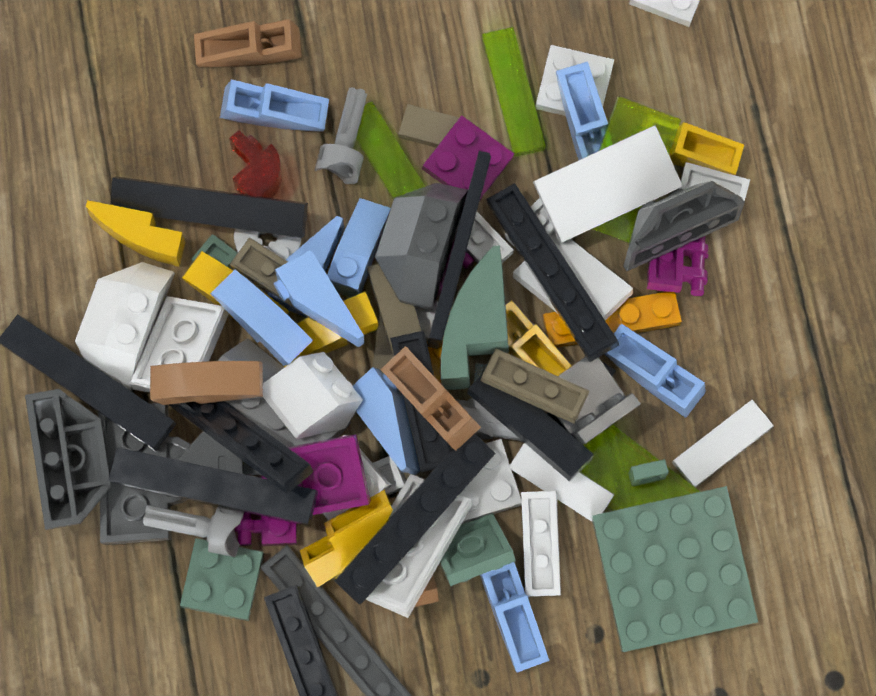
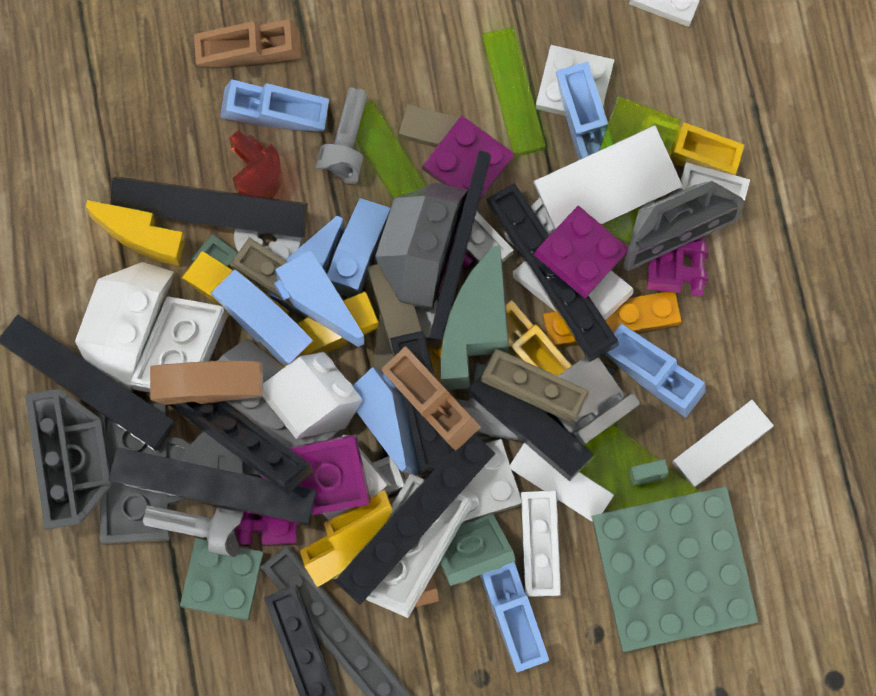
(581, 251): none -> magenta plate

